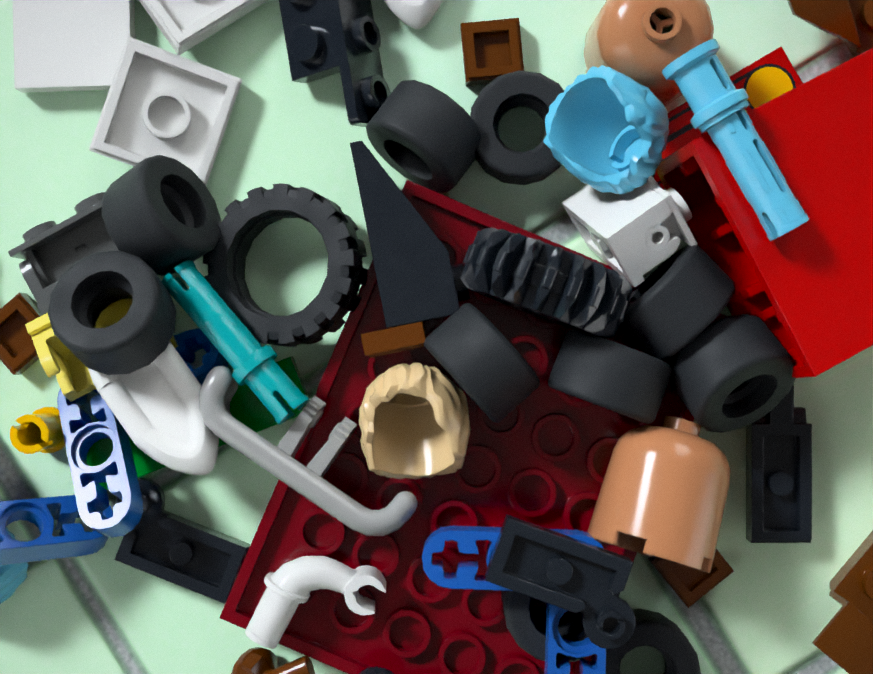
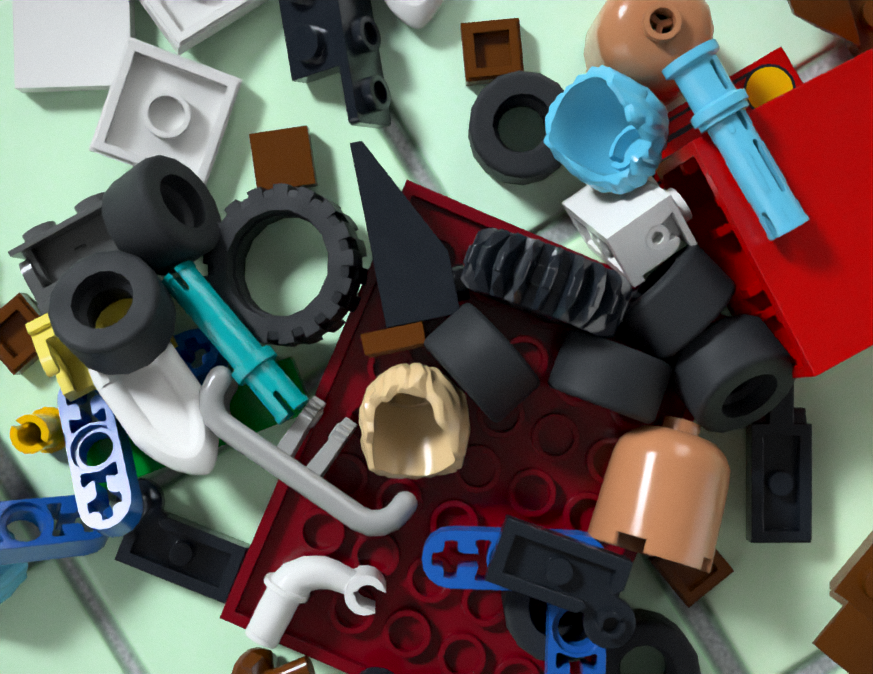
(283, 157): none -> reddish brown tile
(425, 135): black tyre -> none

